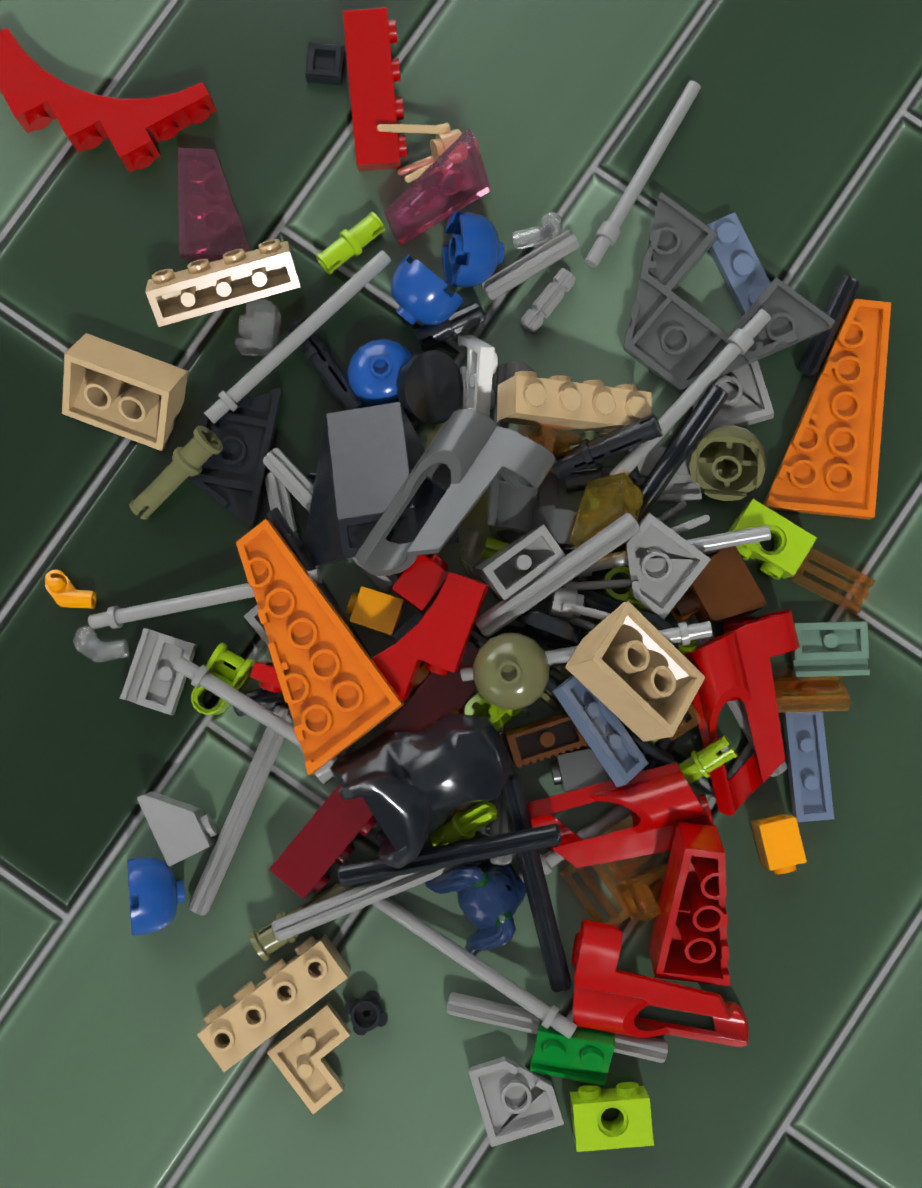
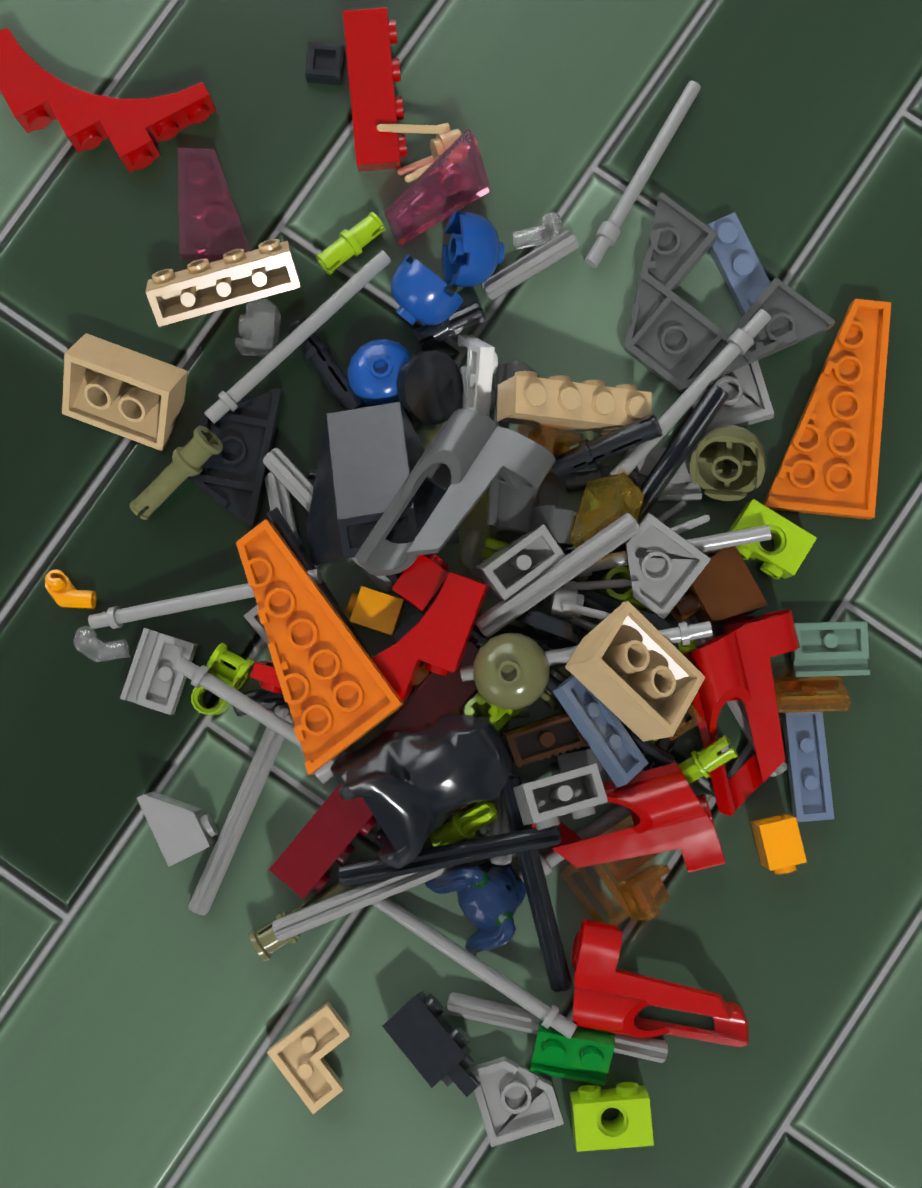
(152, 894): blue cylinder -> none
(274, 1001): tan brick -> none
(363, 1023): black plate -> none
(432, 1043): none -> black hinge
(548, 300): light grey axle -> none
(560, 794): none -> light grey brick
(692, 928): red wedge -> none
(836, 309): black axle -> none
(859, 593): clear orange tile -> none

